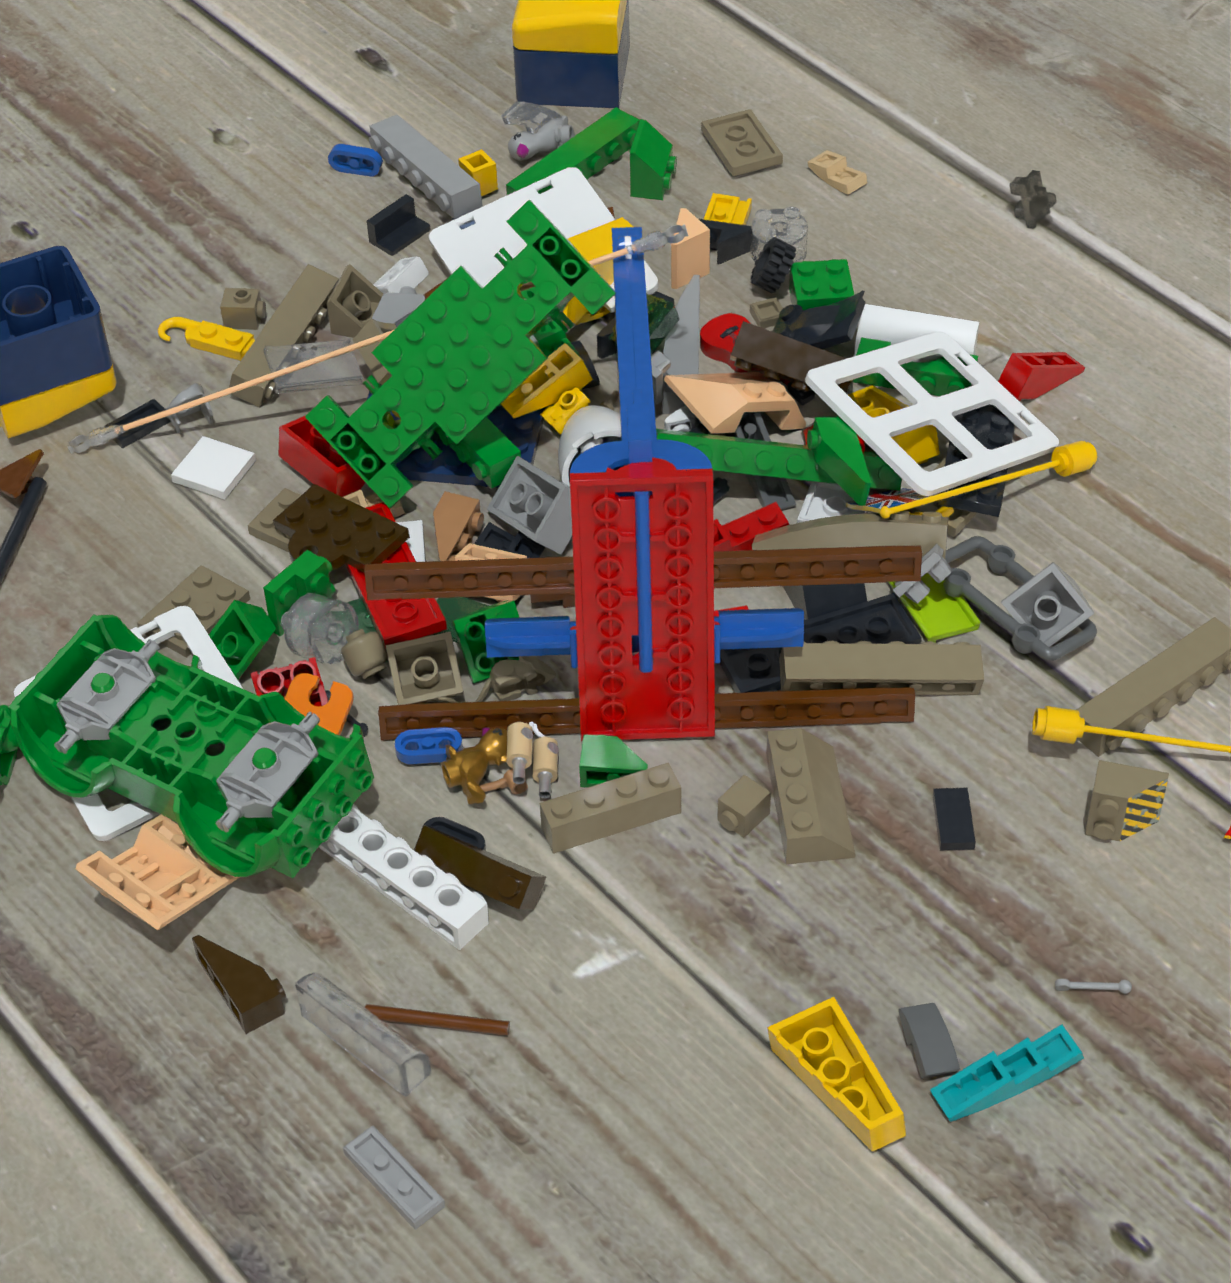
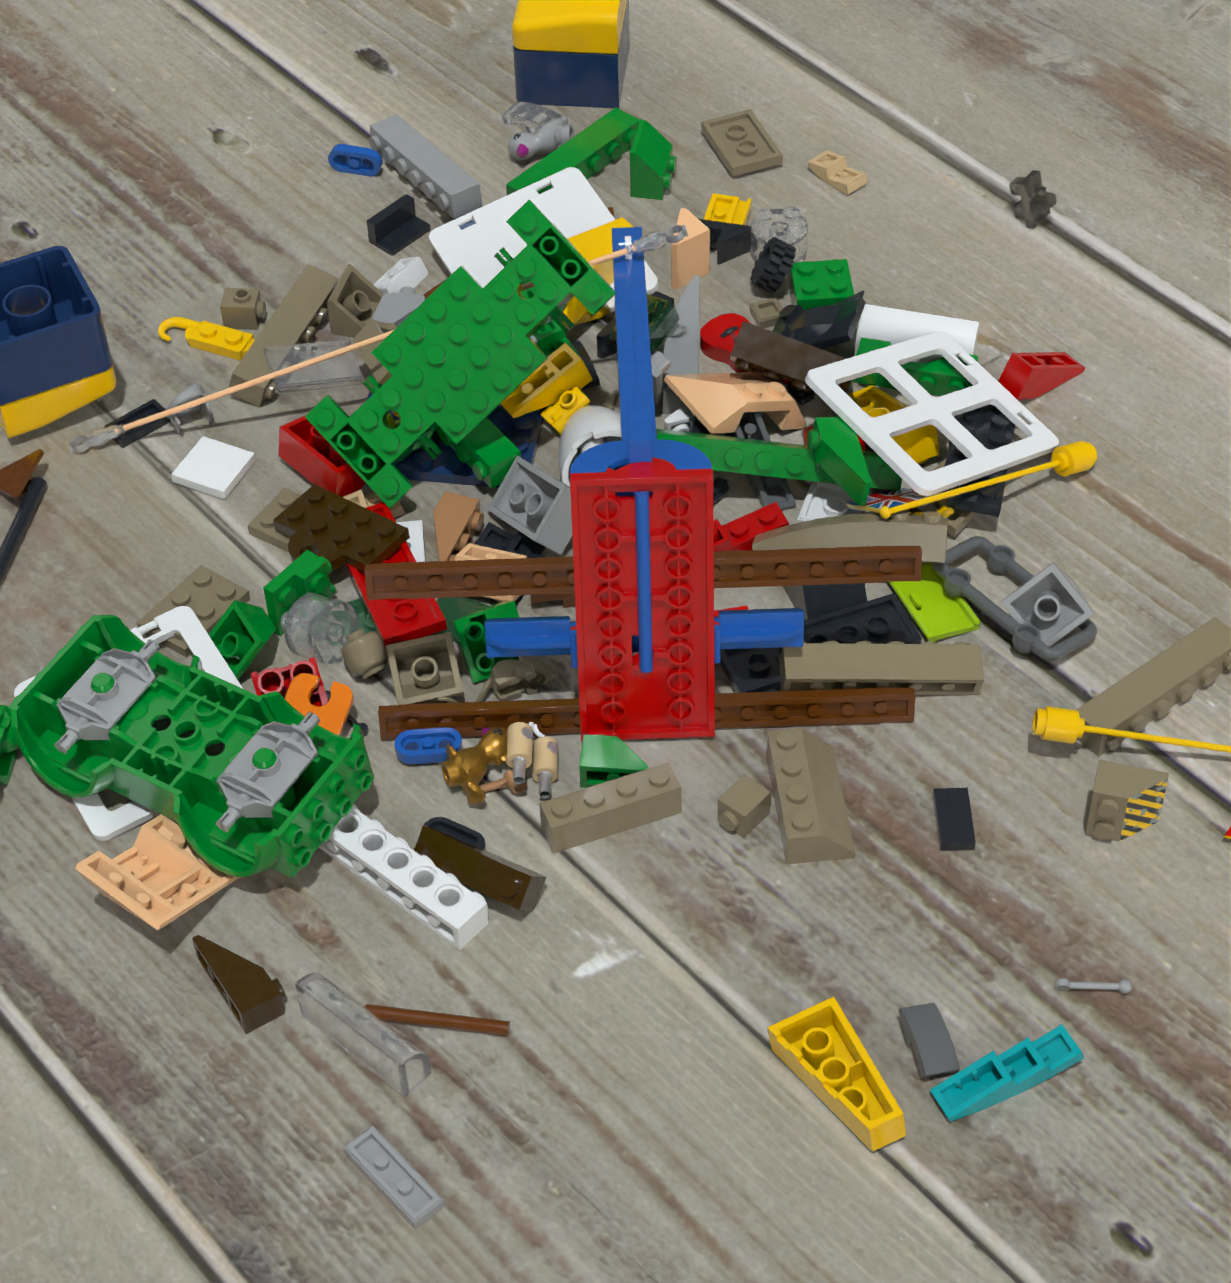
(482, 169): yellow brick -> none
(933, 564): light grey hips -> none

